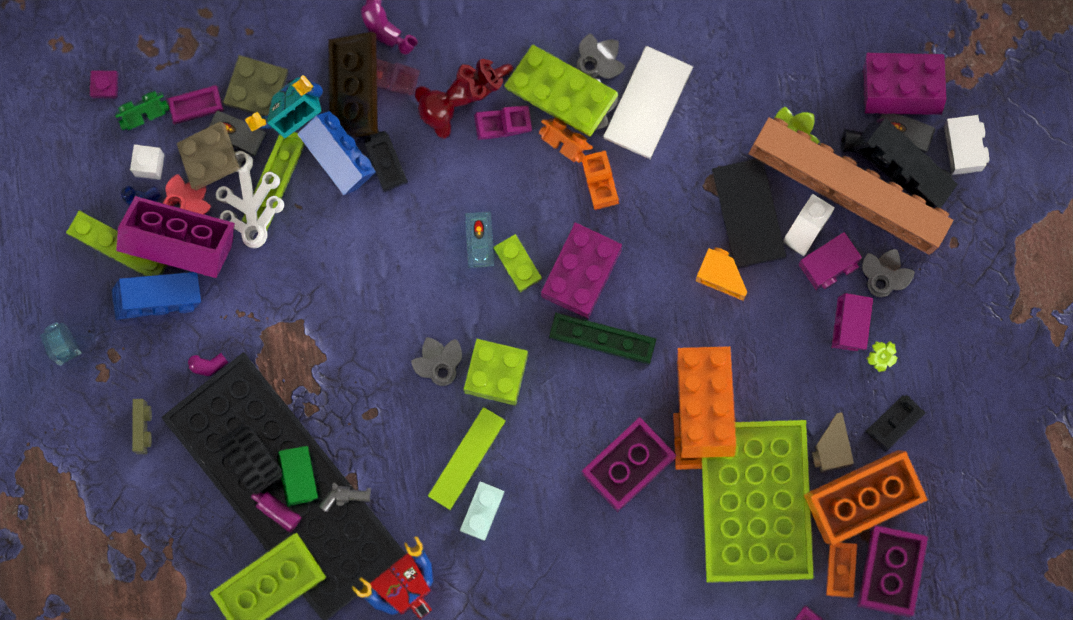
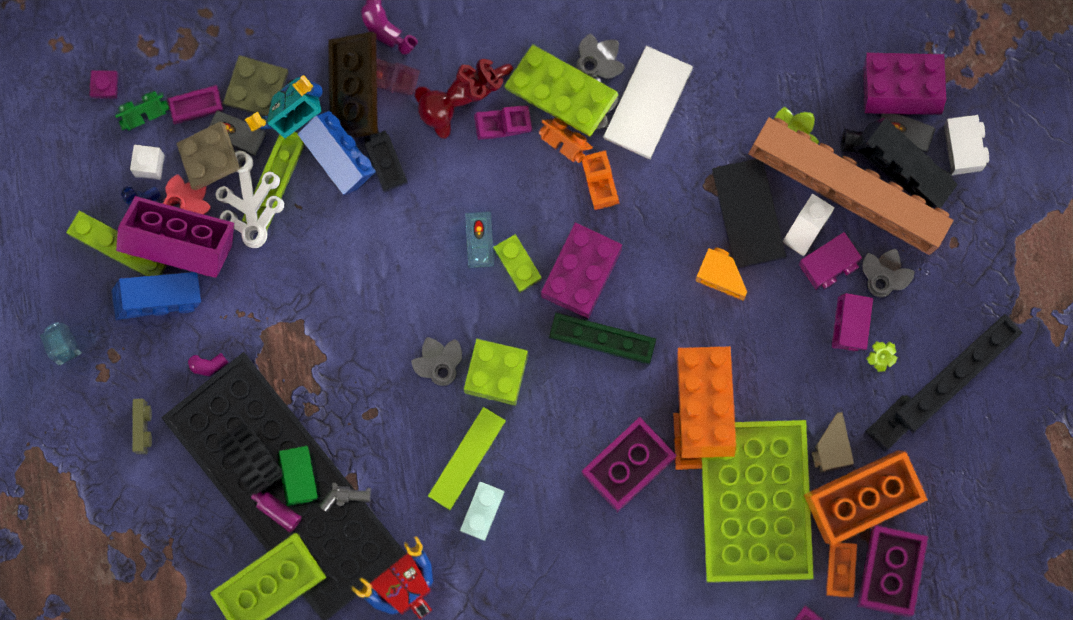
(958, 373): none -> black tile

